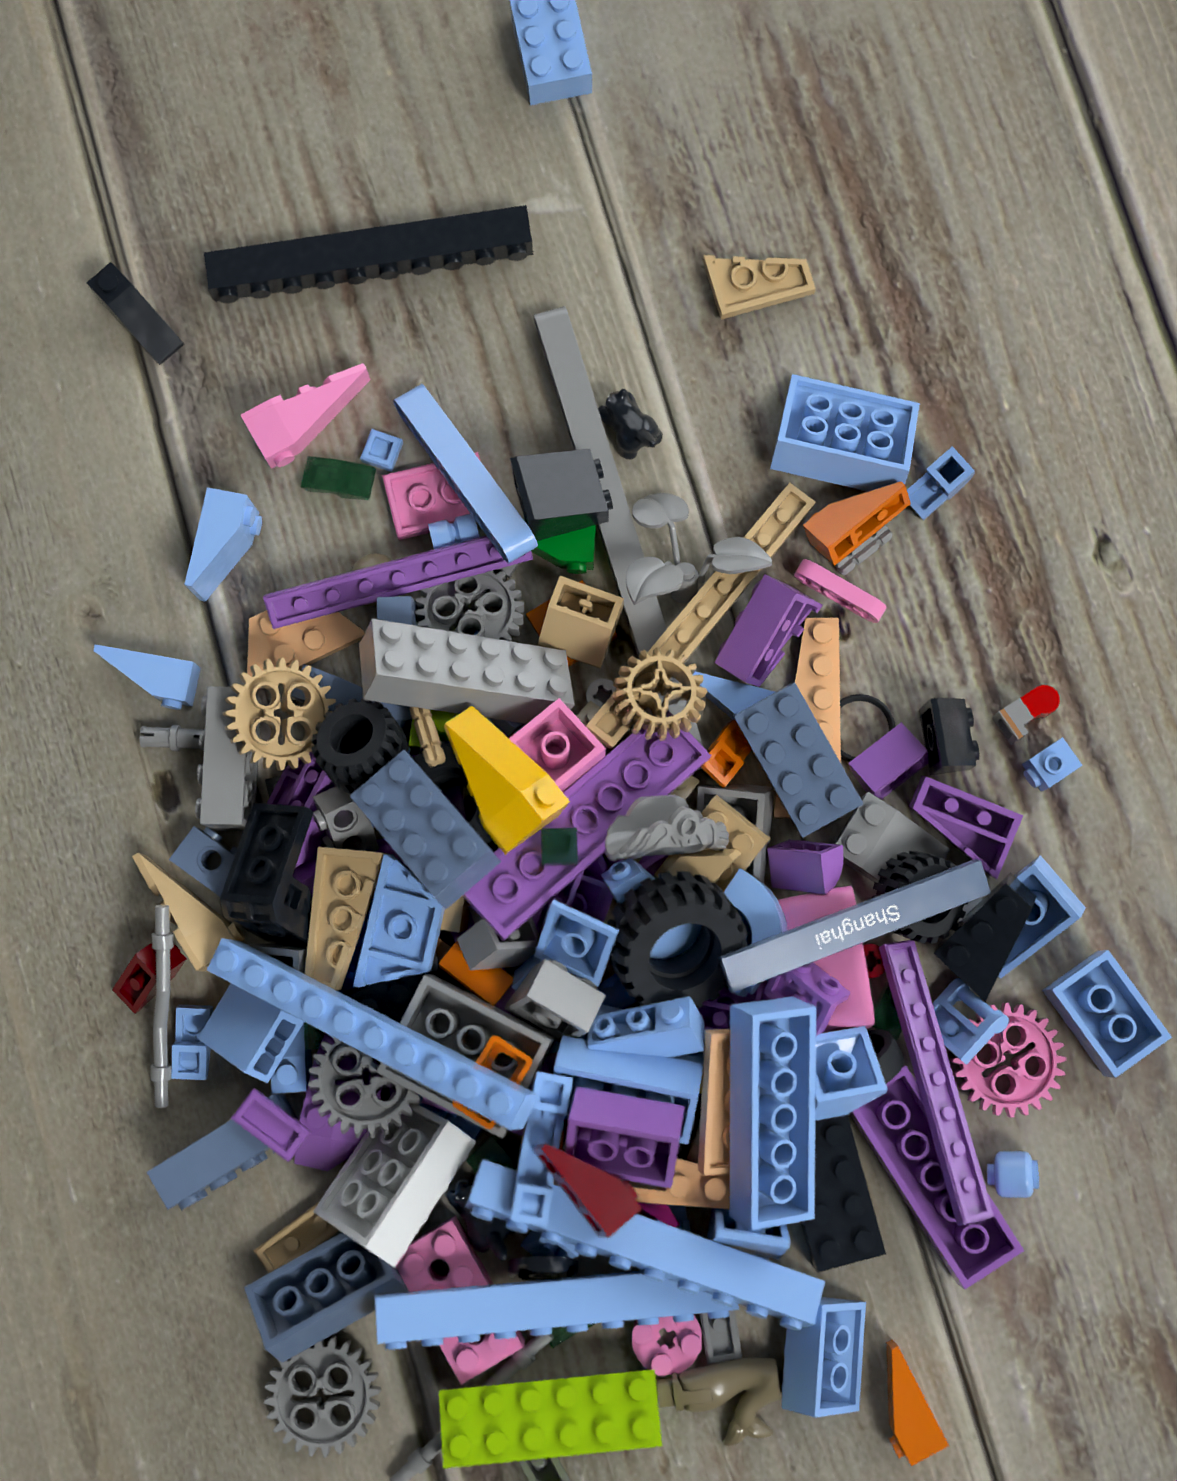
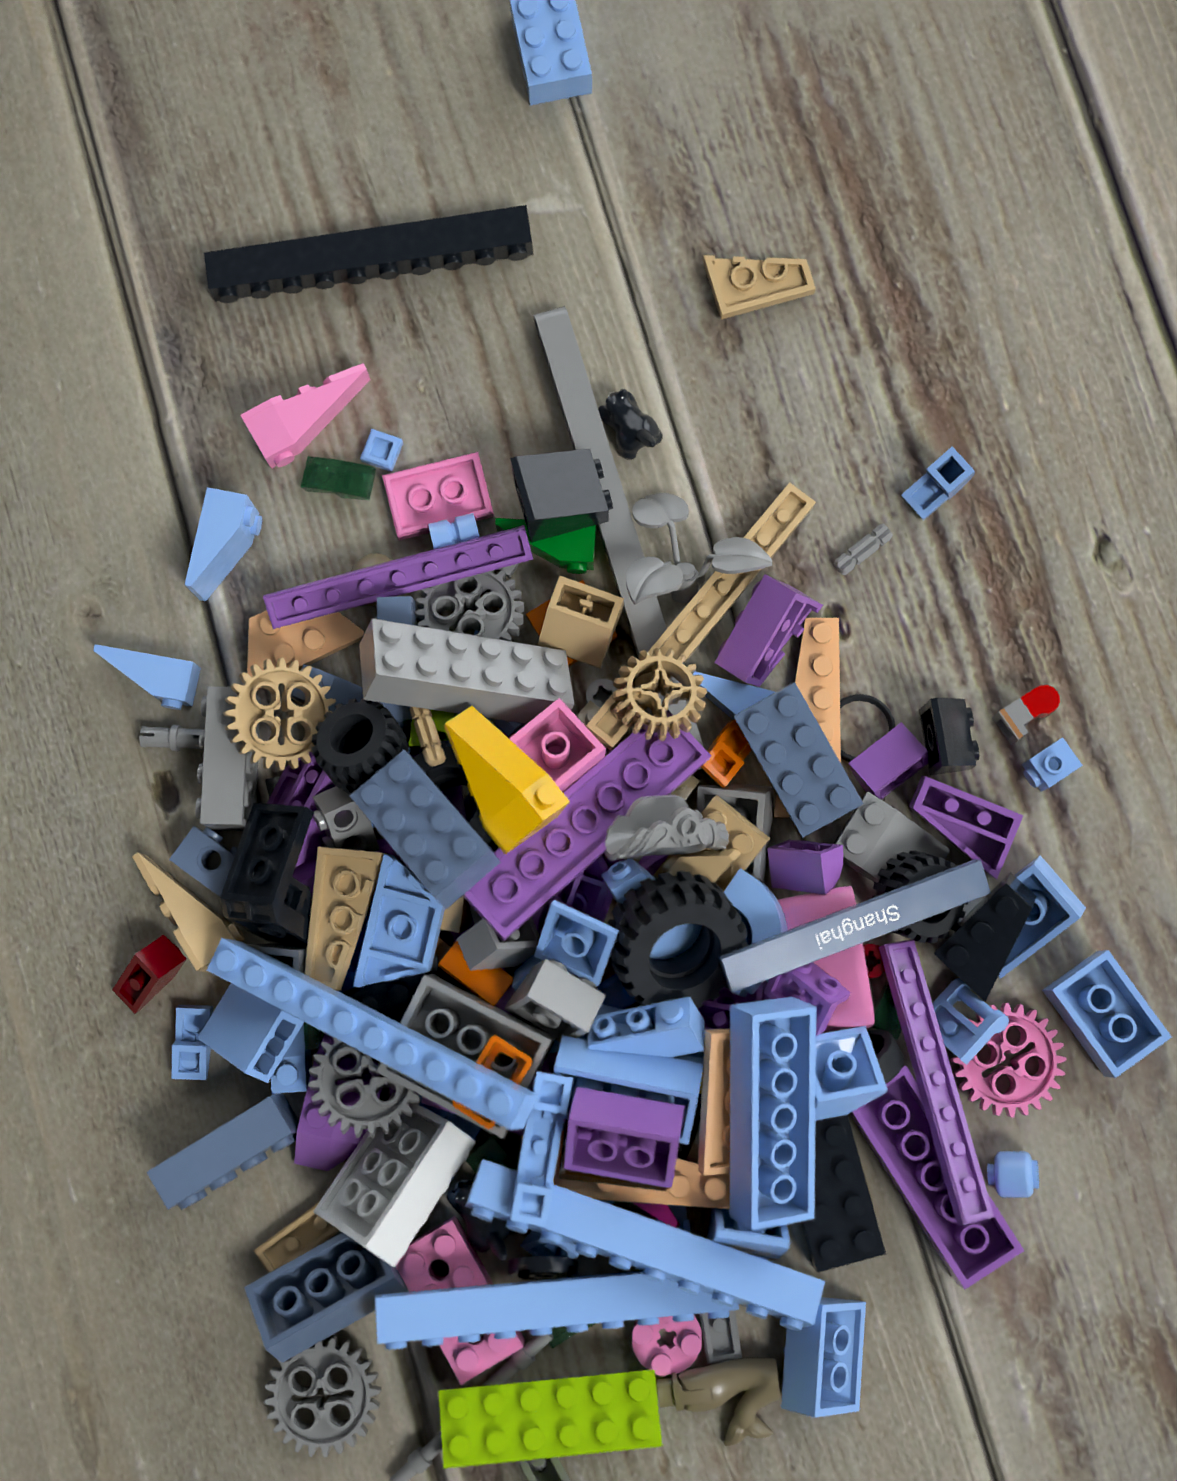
(134, 313): black slope -> none
(162, 942): light grey bar -> none
(271, 1125): medium lavender tile -> none
(465, 474): light blue beam -> none
(559, 846): clear green tile -> none
(596, 1194): dark red slope -> none
(840, 591): bright pink beam -> none
(845, 435): light blue slope -> none
(852, 521): orange slope -> none
(909, 1415): orange slope -> none

